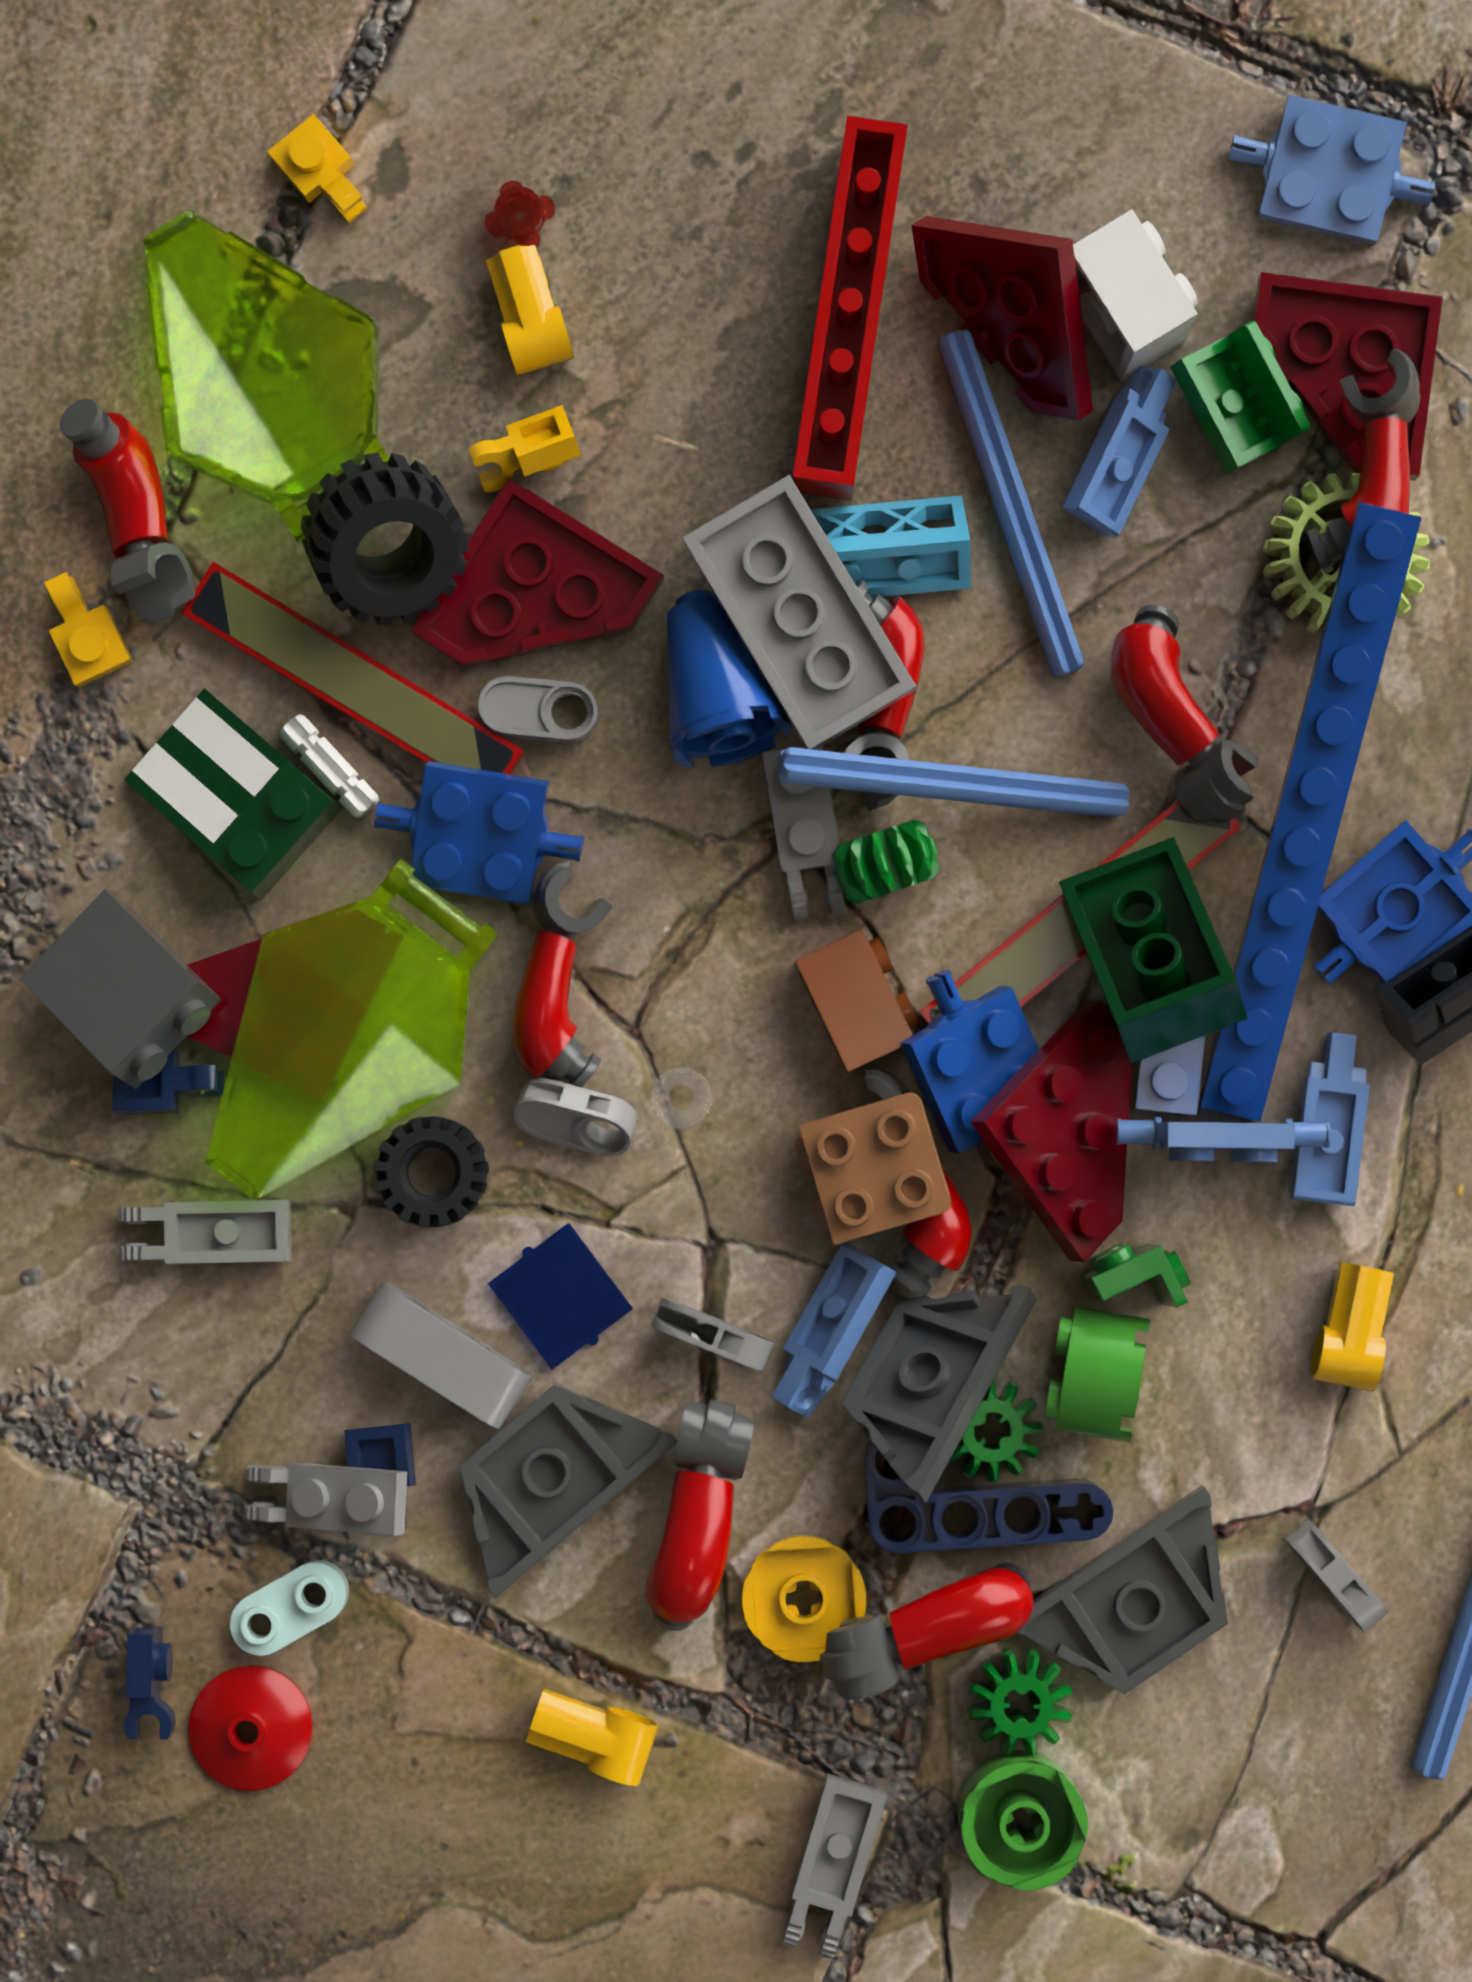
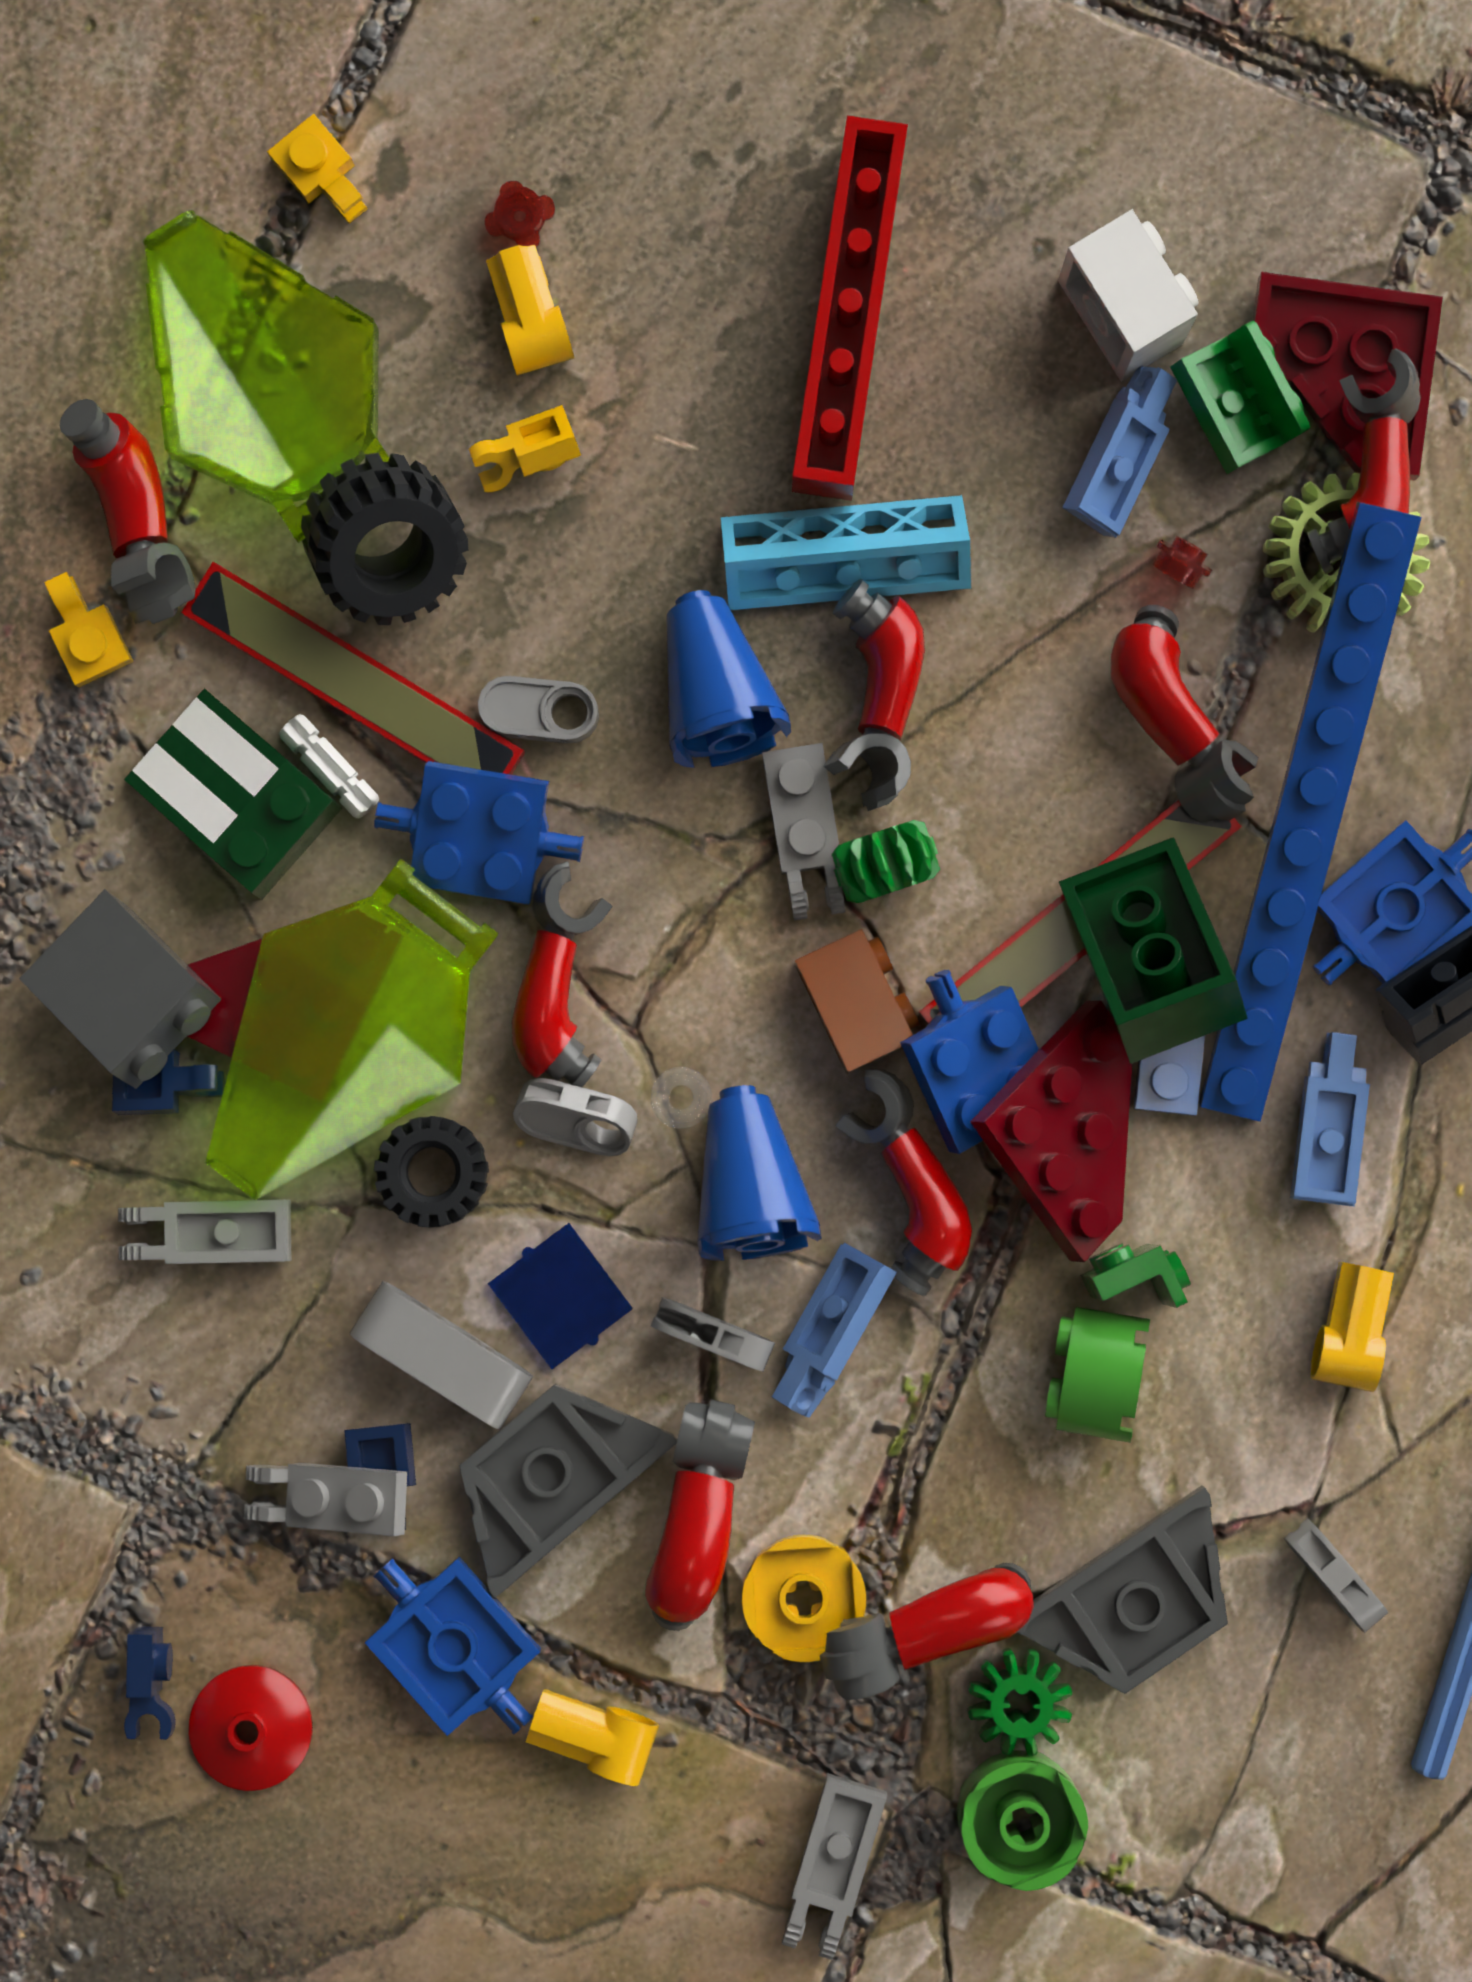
(288, 1608): light aqua plate -> none
(453, 1646): none -> blue plate
(535, 585): dark red plate -> none
(751, 1182): none -> blue cone
(799, 613): light grey plate -> none
(873, 1168): medium nougat bracket -> none
(932, 1376): dark grey wing -> none
(952, 782): medium blue axle -> none
(989, 1507): dark blue beam -> none
(1005, 1443): green gear -> none
(1011, 503): medium blue axle -> none
(1016, 303): dark red plate -> none
(1182, 561): none -> clear red plate
(1200, 1139): medium blue plate -> none
(1331, 170): medium blue plate -> none

